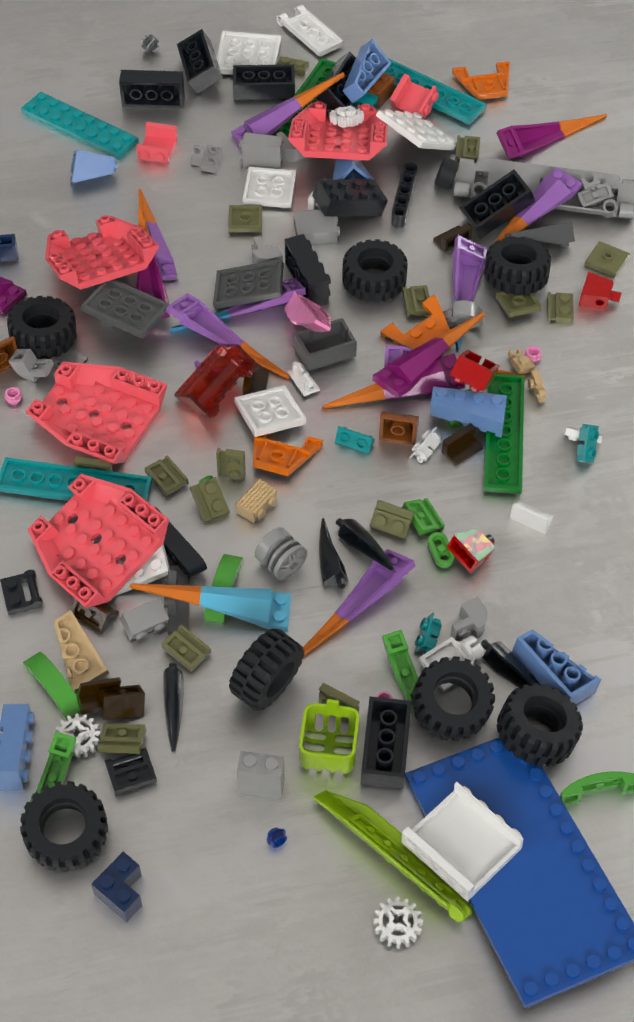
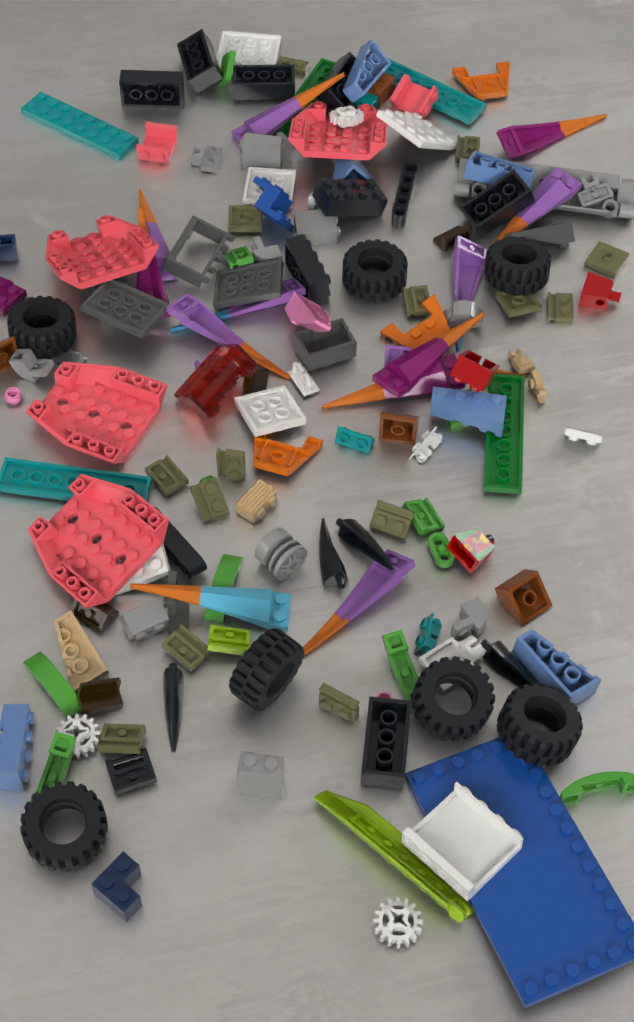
(14, 593): black plate -> none
(90, 463): olive plate -> none
(91, 165): medium blue slope -> none
(122, 702): dark brown panel -> none
(150, 43): dark grey gear -> none
(208, 231): none -> dark grey hinge
(227, 68): none -> bright green plate
(228, 639): none -> lime plate
(239, 257): none -> bright green plate
(273, 203): none -> blue bracket
(276, 837): clear blue plate -> none
(310, 31): white hinge -> none
(328, 758): lime piece -> none
(446, 173): black tyre -> none
(461, 445): dark brown panel -> none
(489, 169): none -> medium blue wedge
(524, 596): none -> dark orange slope
(531, 517): white panel -> none
(533, 353): bright pink plate -> none
(589, 435): teal hinge -> none

